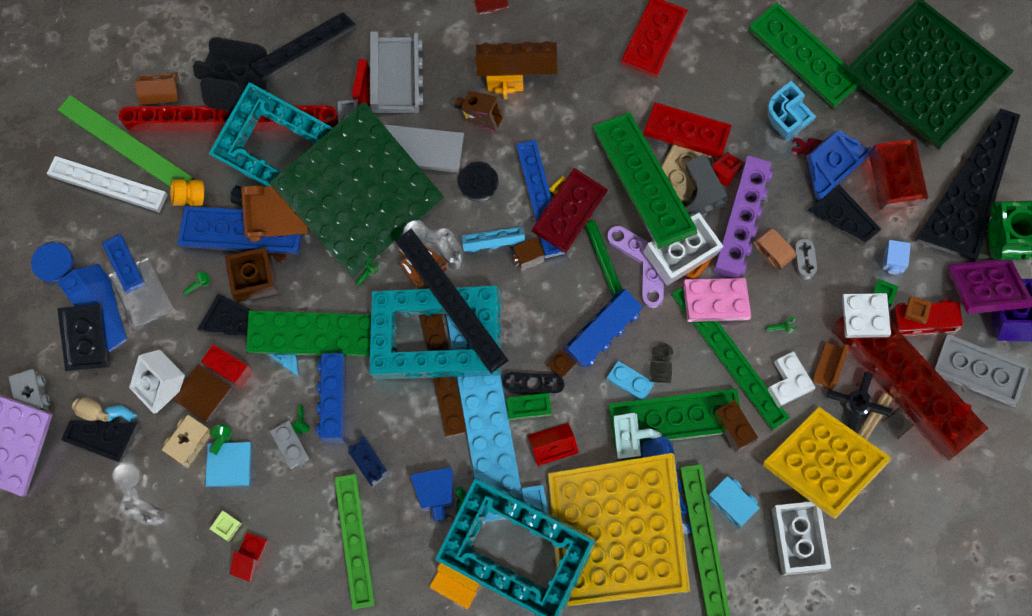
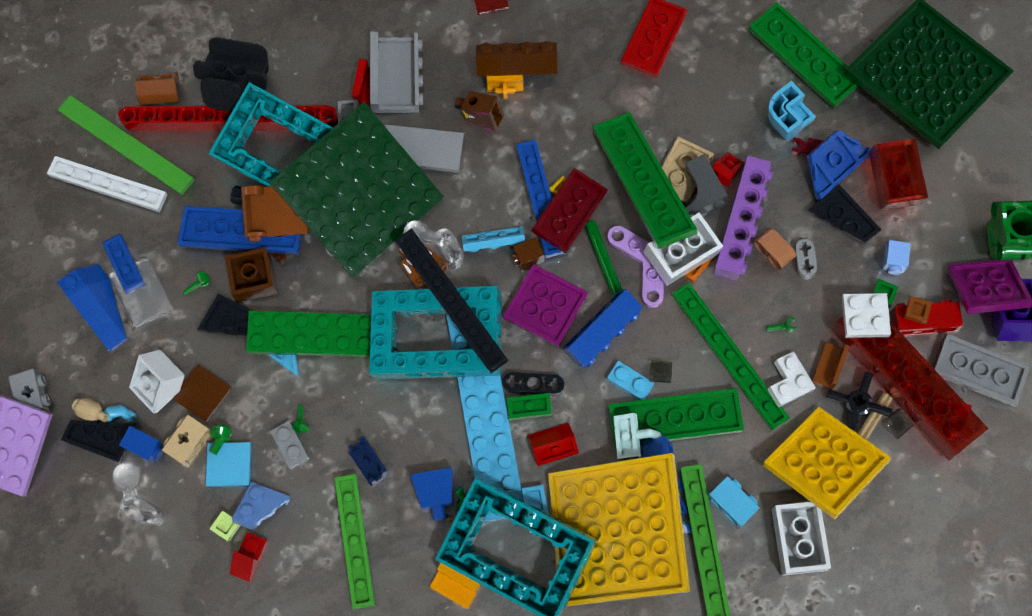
(52, 262): blue tile -> none
(83, 337): black plate -> none
(142, 445): none -> blue slope
(187, 192): light orange wheel -> none
(226, 366): red brick -> none
(257, 505): none -> medium blue wing
(302, 46): black tile -> none
(333, 398): blue brick -> none
(369, 270): green hand -> none
(445, 386): reddish brown plate -> none
(478, 181): black tile -> none
(545, 305): none -> magenta plate
(561, 364): reddish brown plate -> none
(662, 347): clear smoke plate -> none
(687, 130): red tile -> none
(716, 299): bright pink plate -> none
(735, 426): reddish brown brick -> none
(965, 209): black wing -> none

